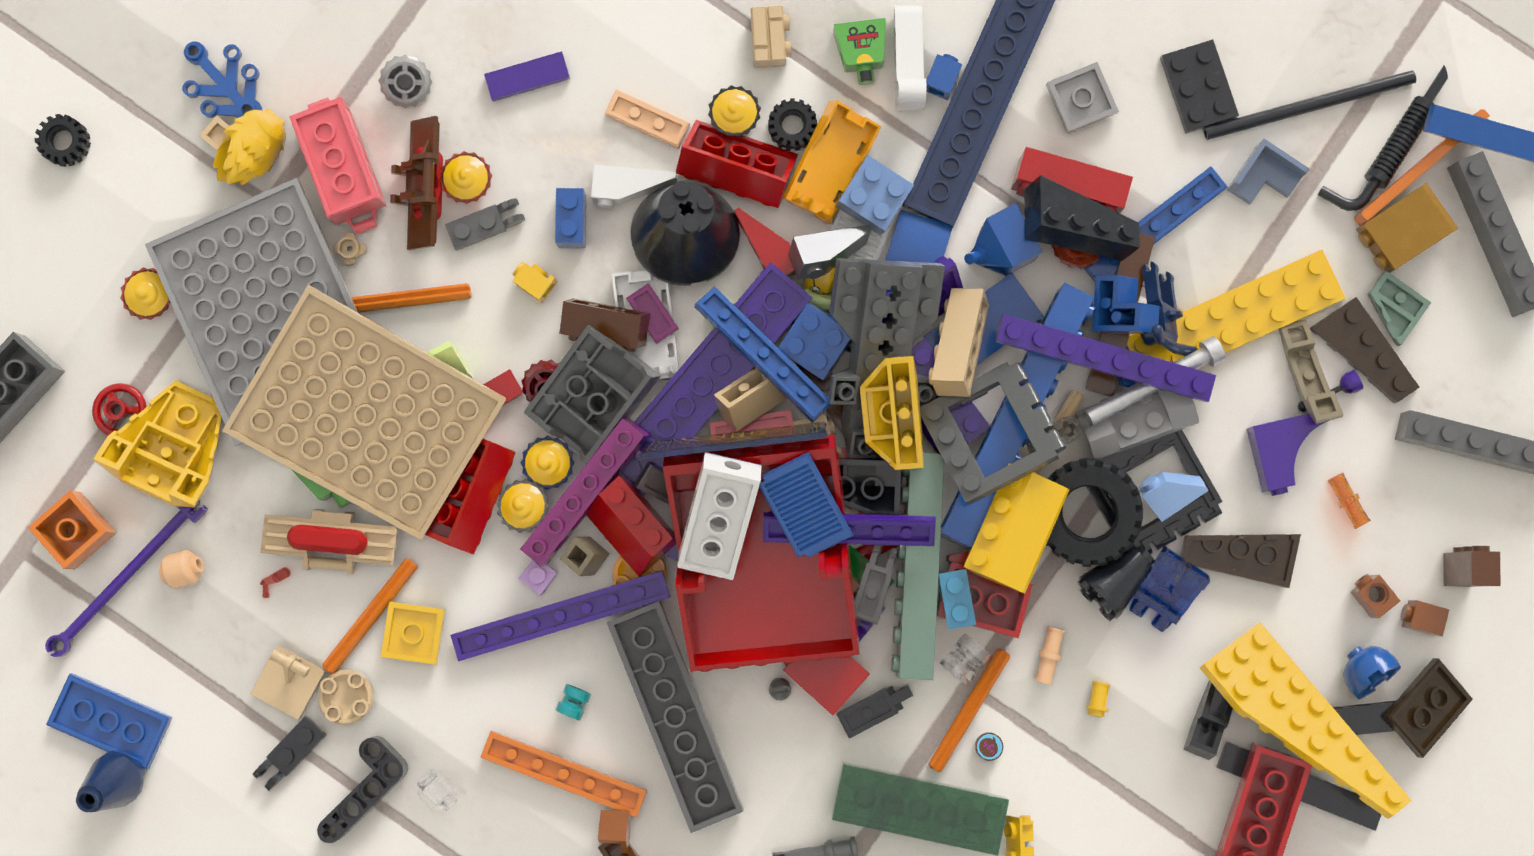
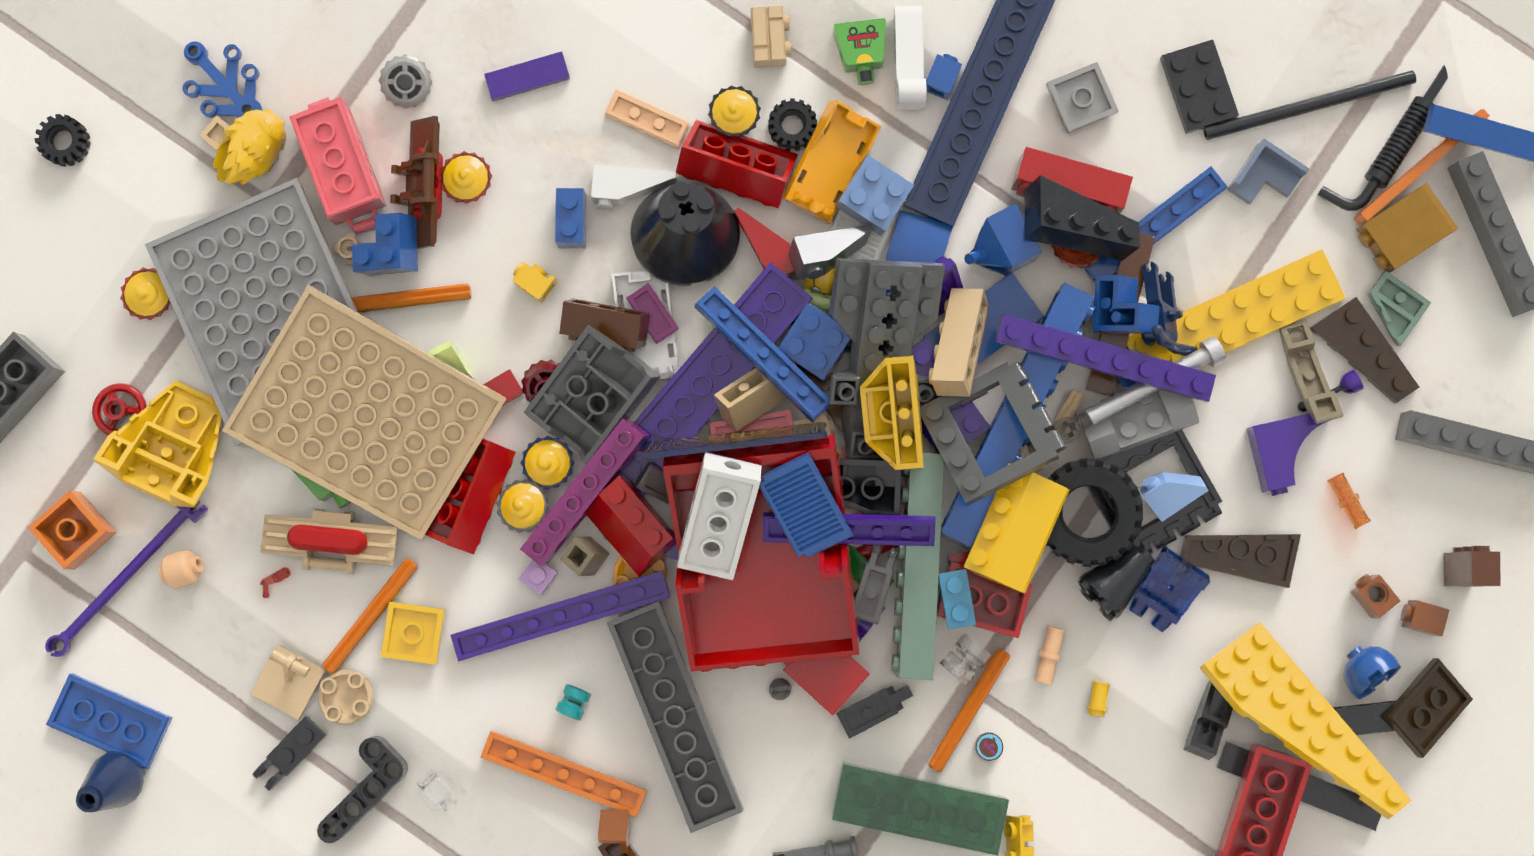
(394, 247): none -> blue brick
(482, 224): dark grey hinge -> none

